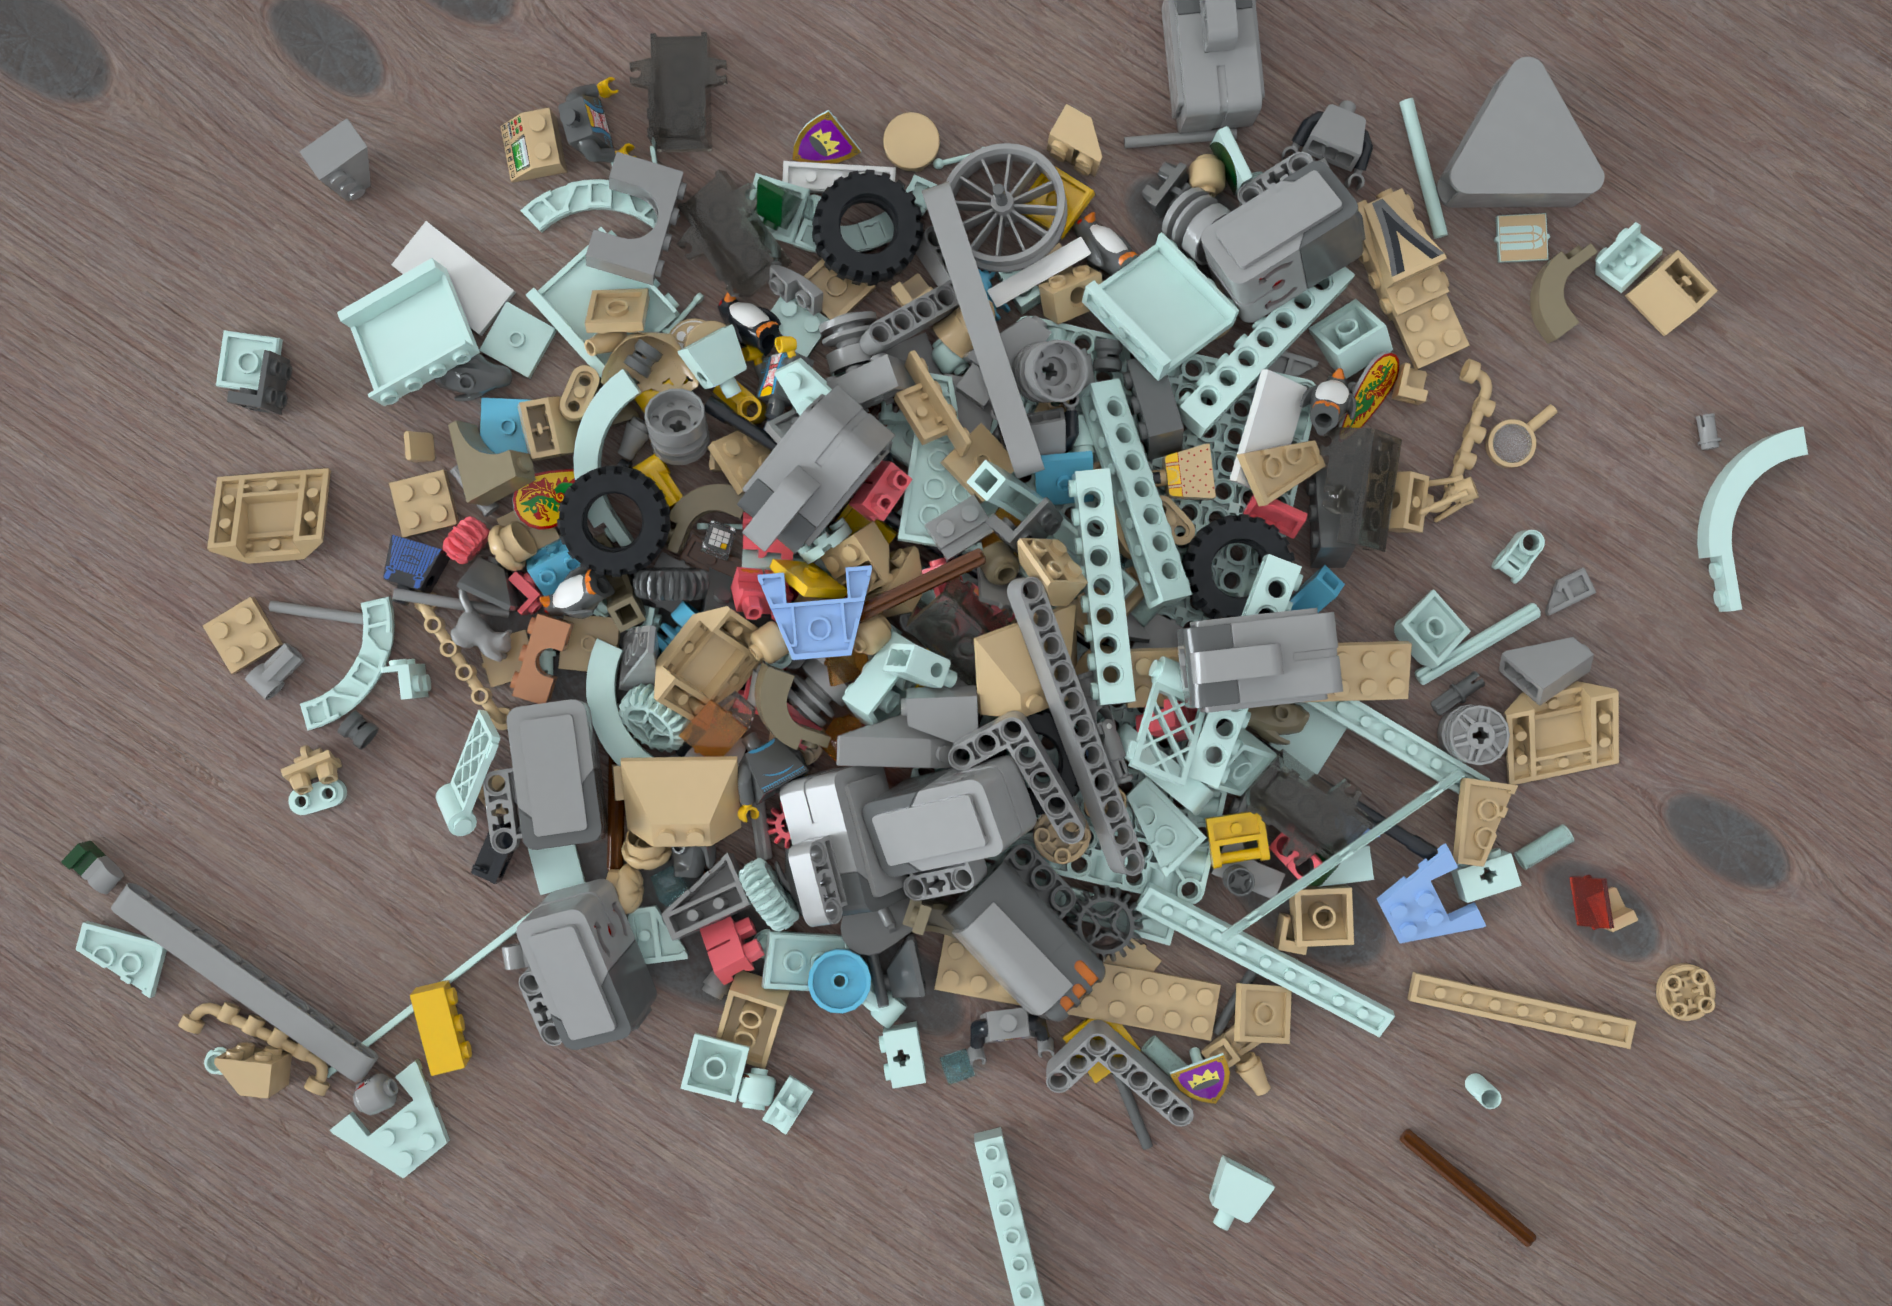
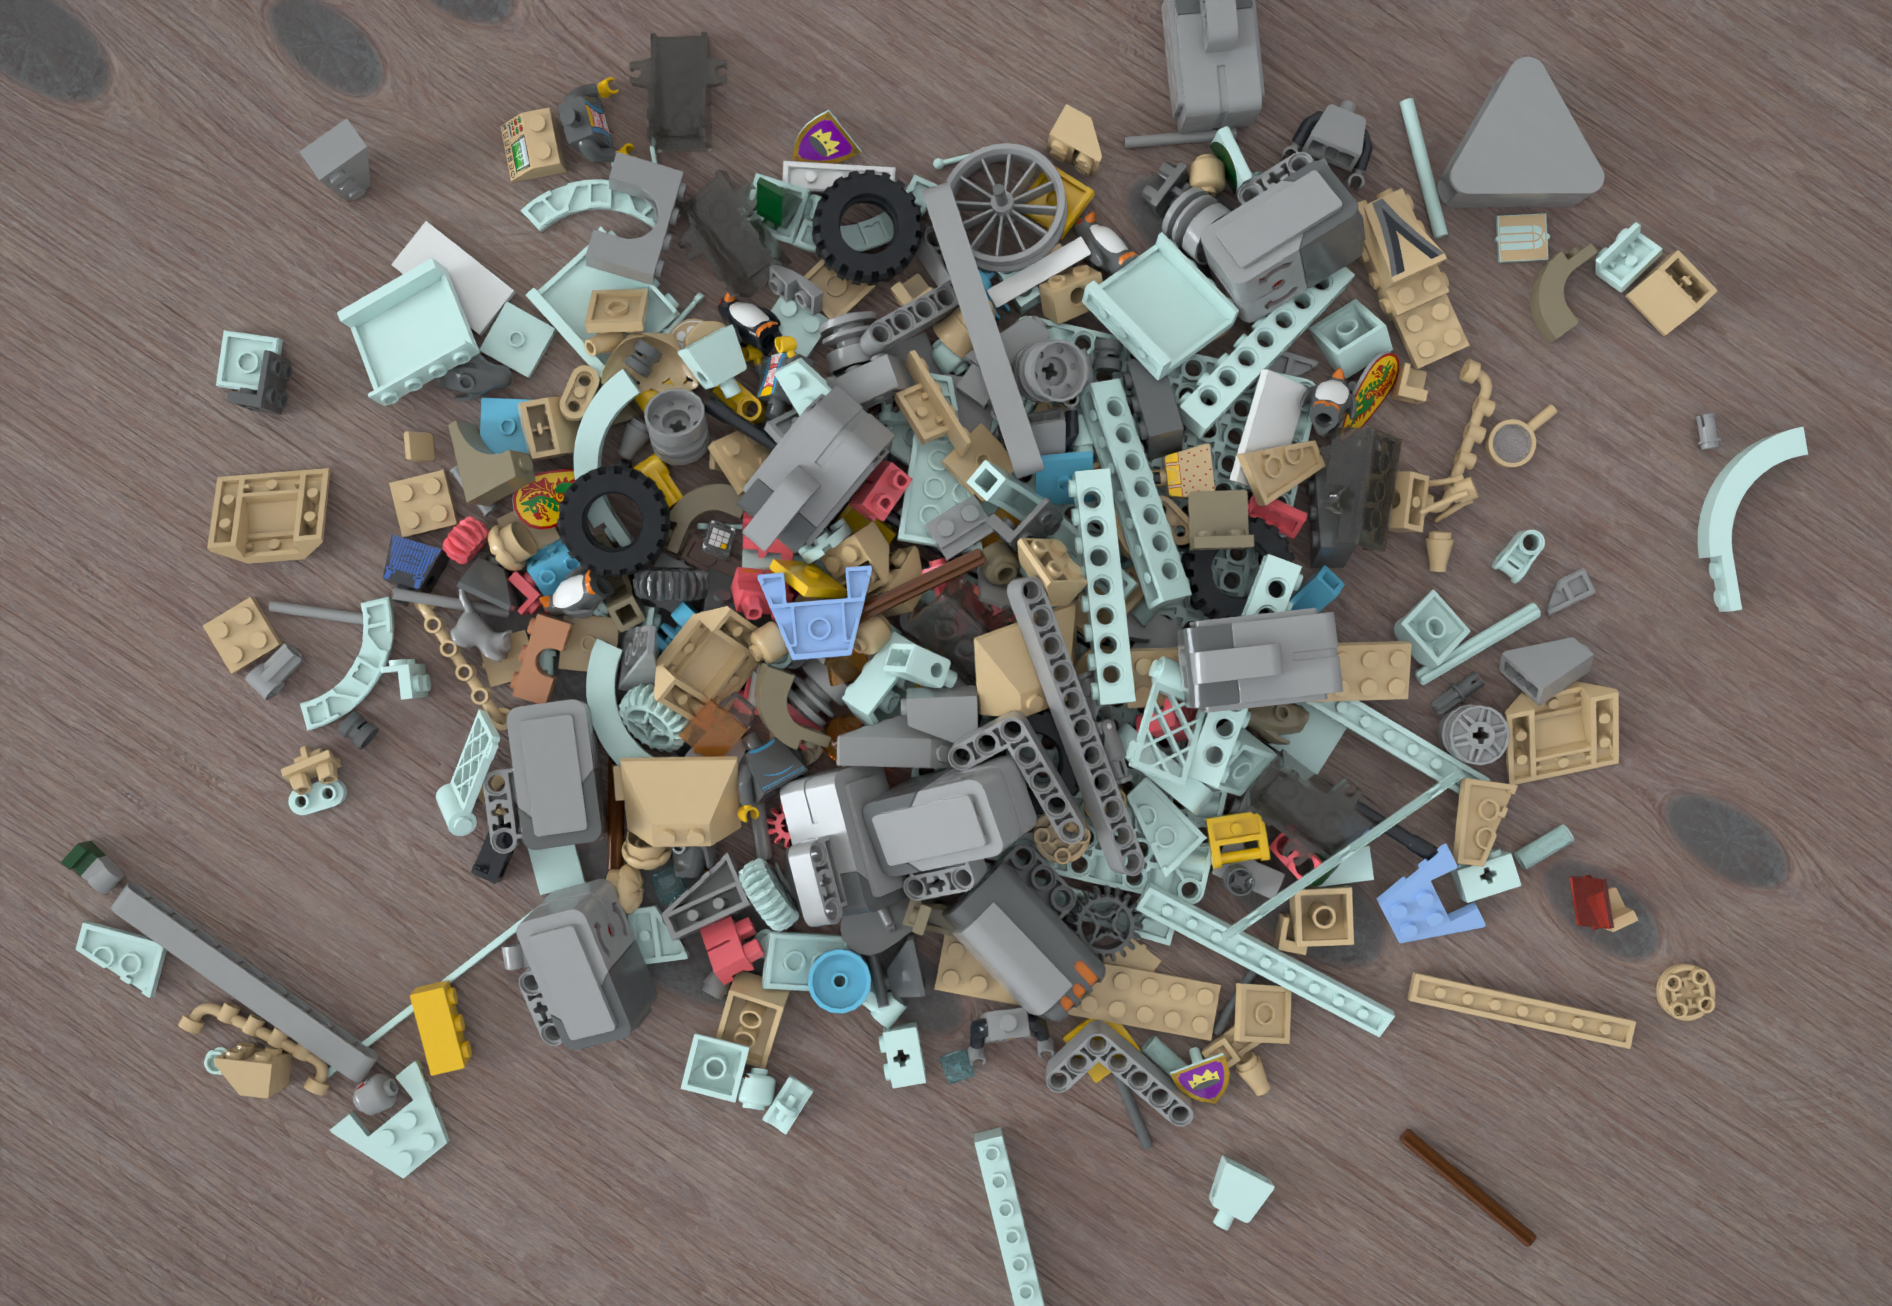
(911, 141): tan tile -> none
(1219, 520): none -> dark tan bracket
(1438, 549): none -> tan cone
(1483, 1091): light aqua piece -> none

